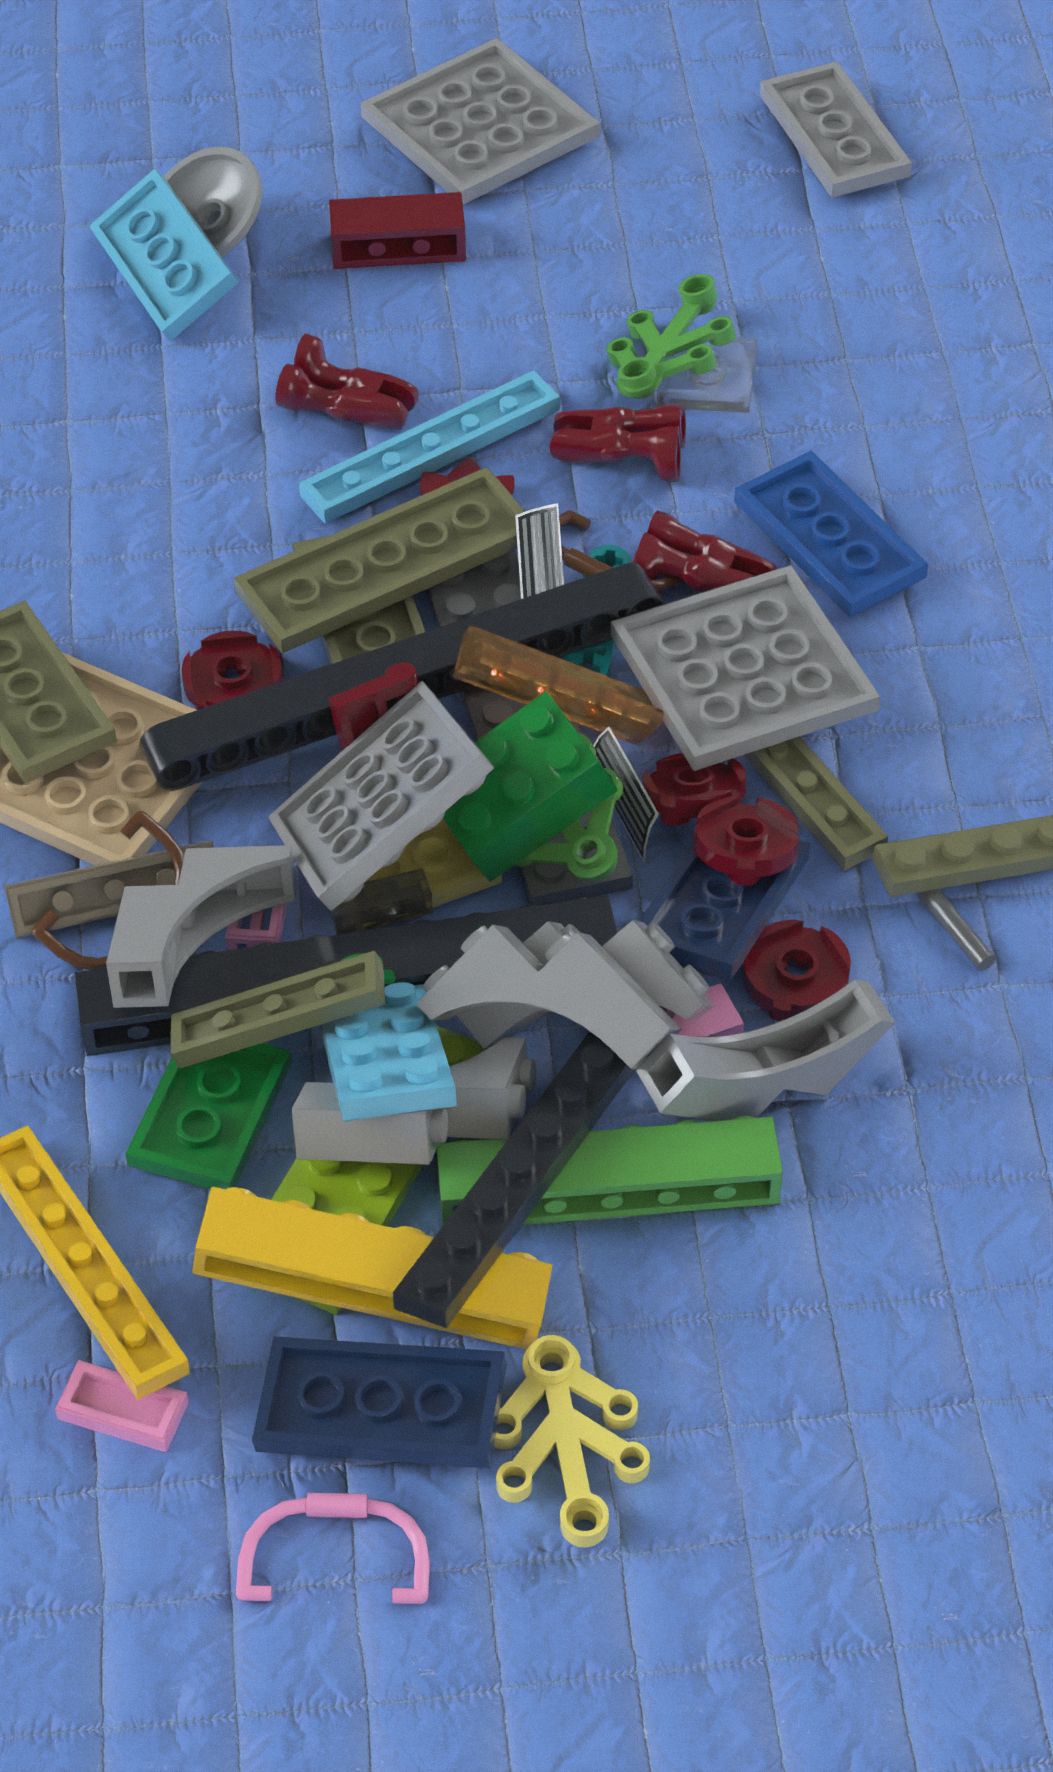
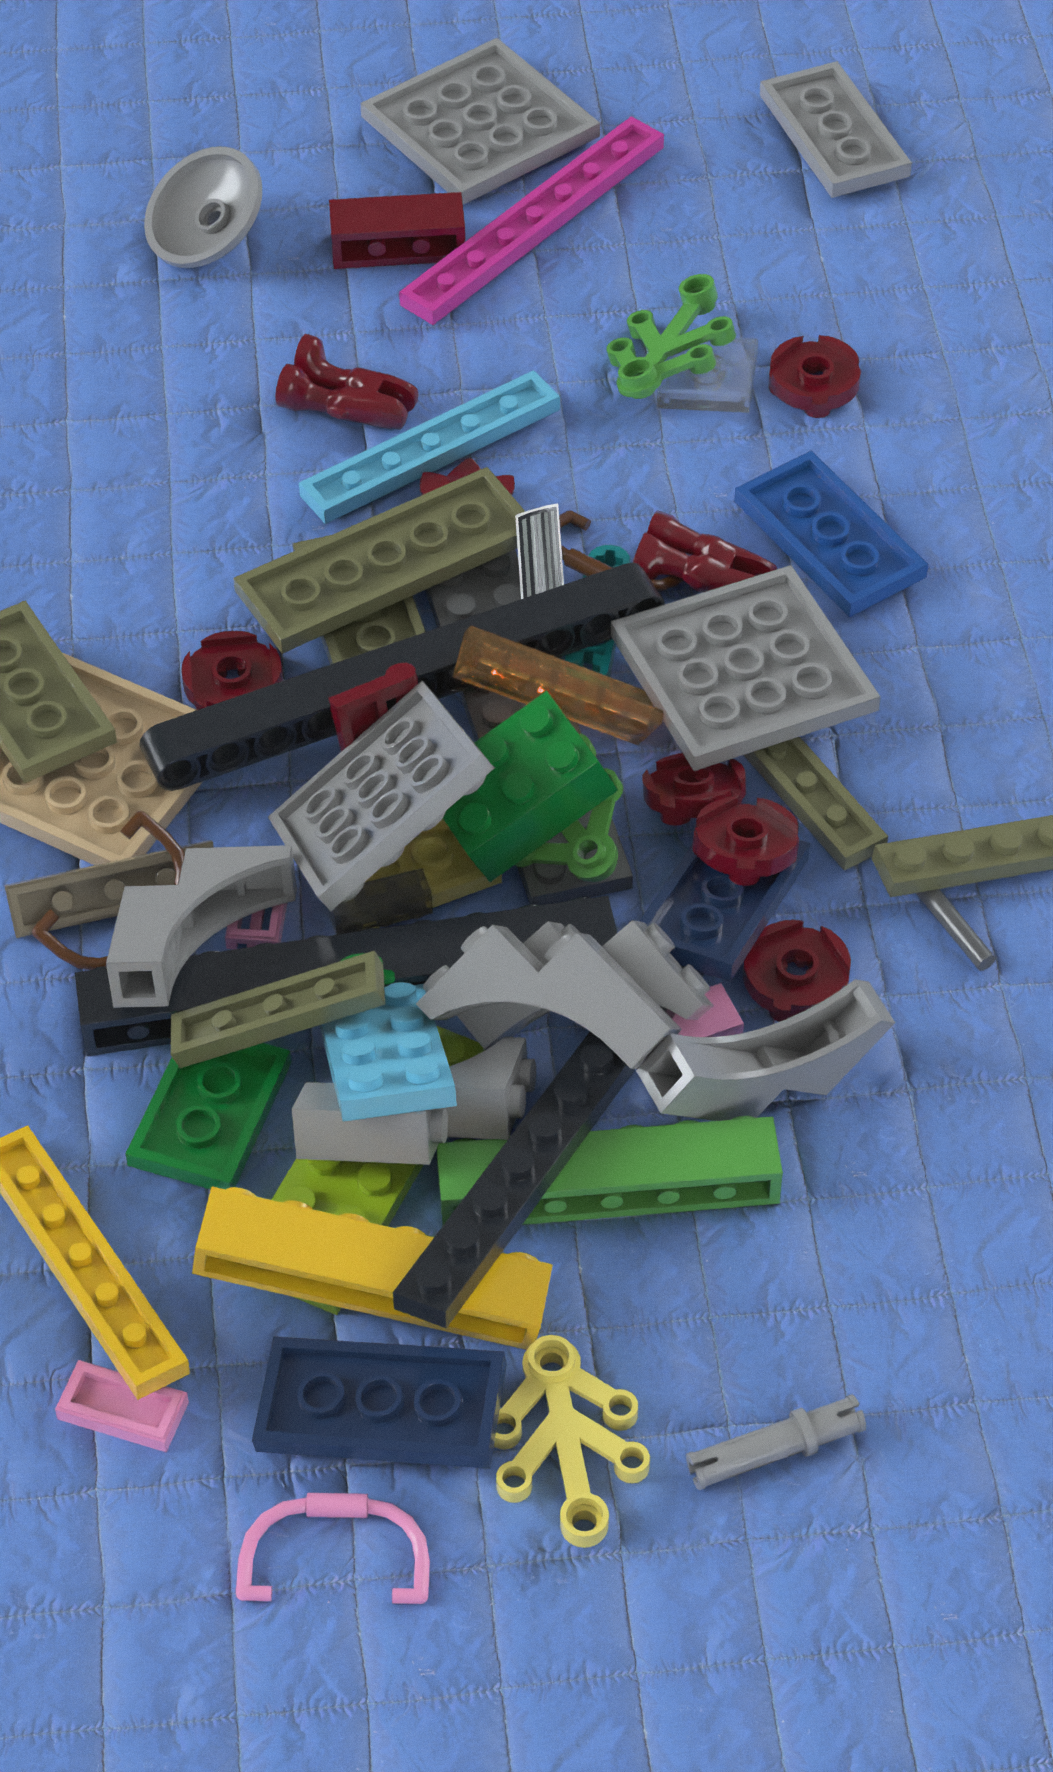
(163, 254): medium azure plate -> none
(530, 220): none -> dark pink plate
(622, 433): dark red piece -> none
(634, 806): sticker -> none
(798, 1434): none -> light grey pin
(809, 392): none -> dark red plate

